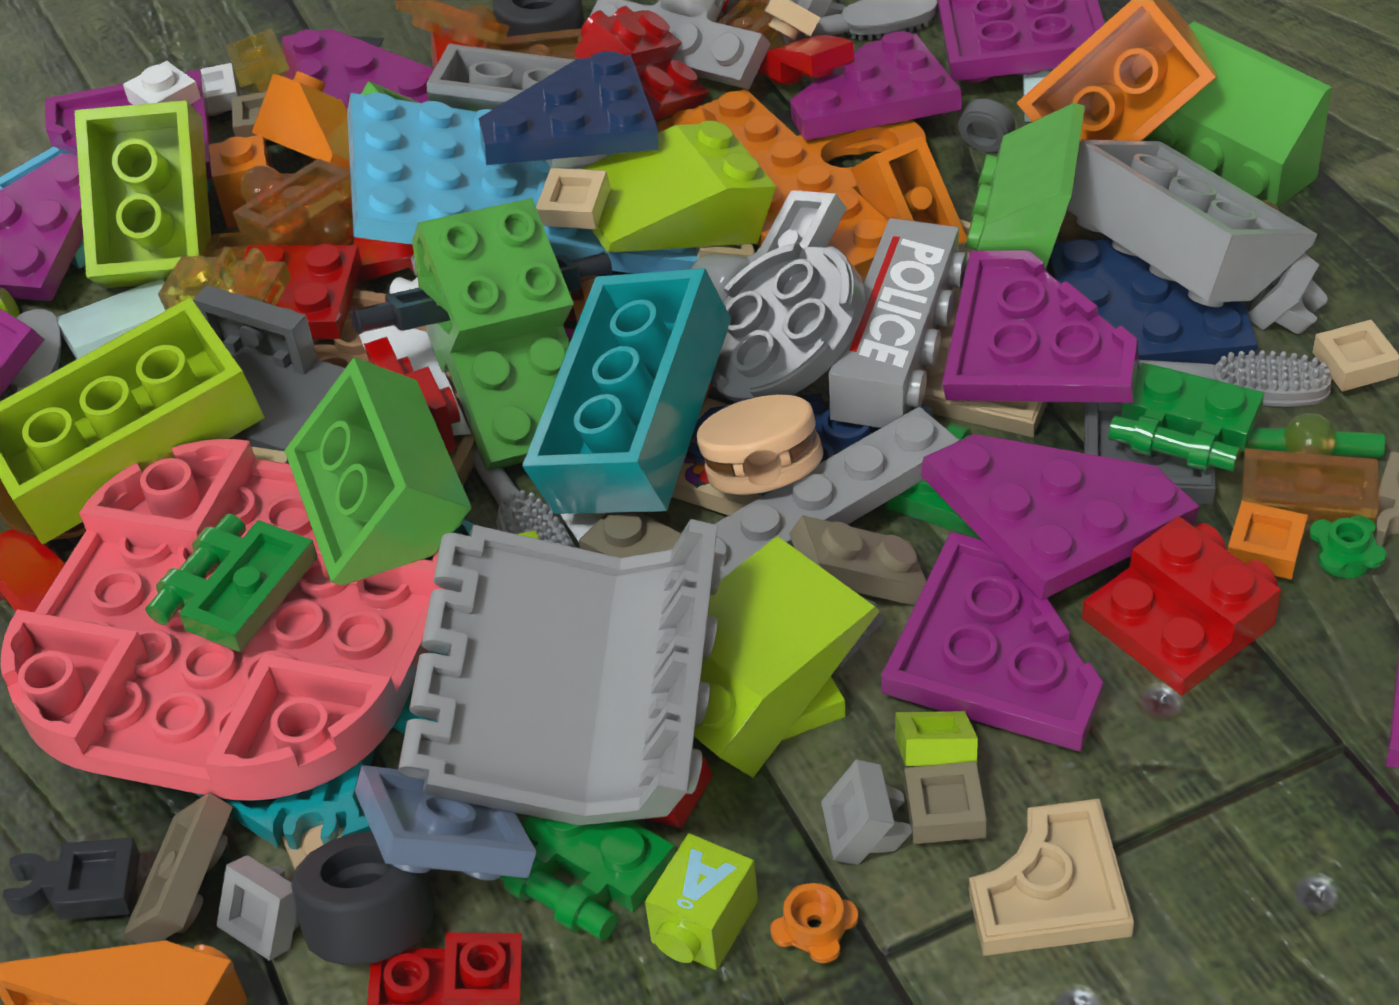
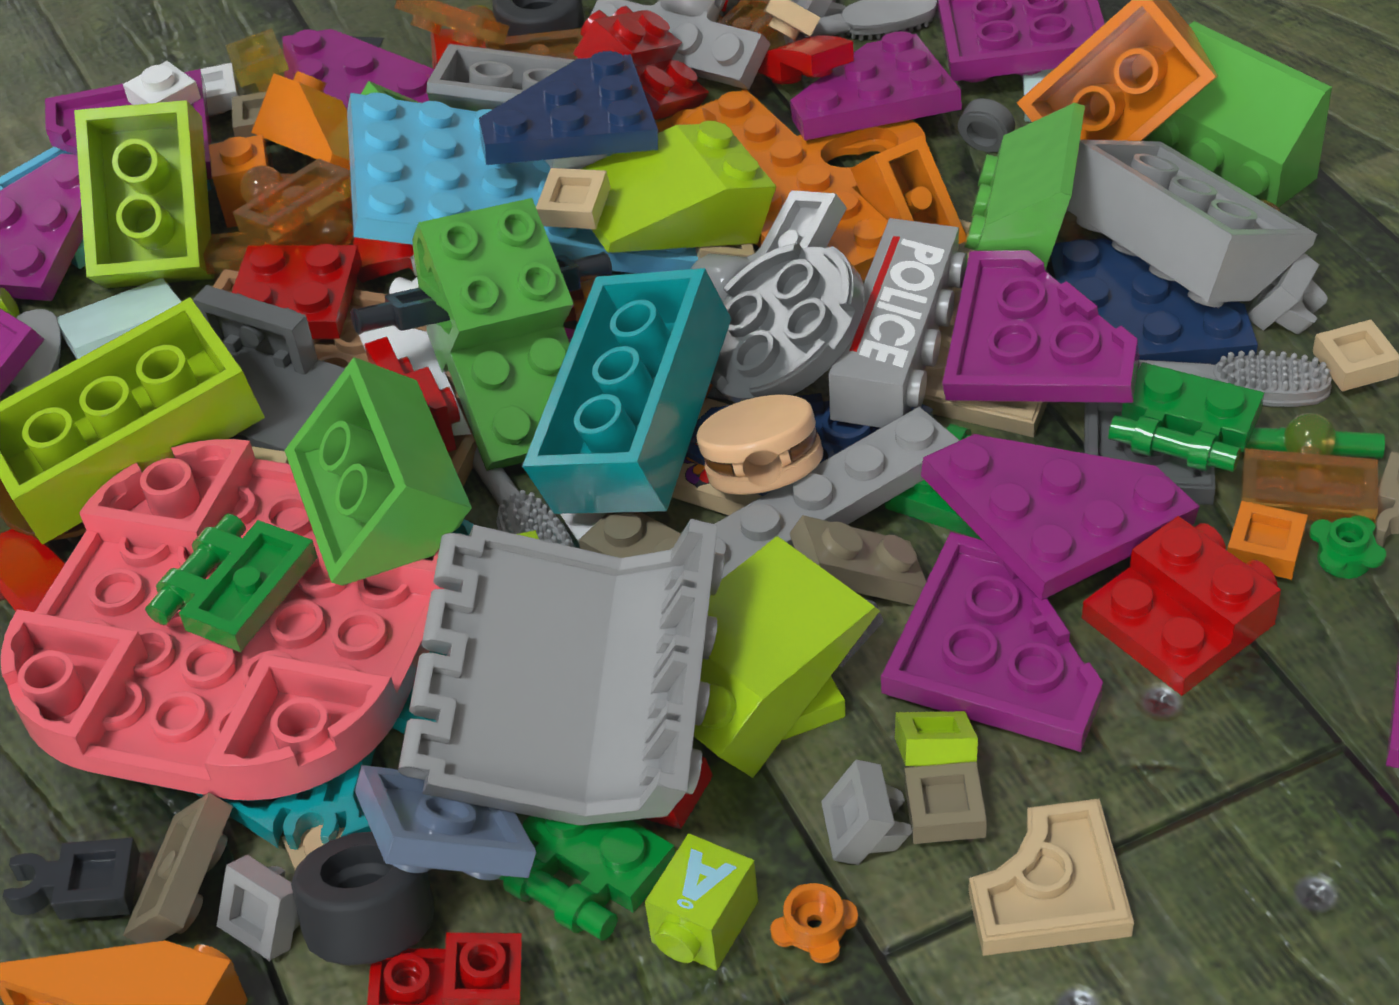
(249, 277): clear yellow plate -> none

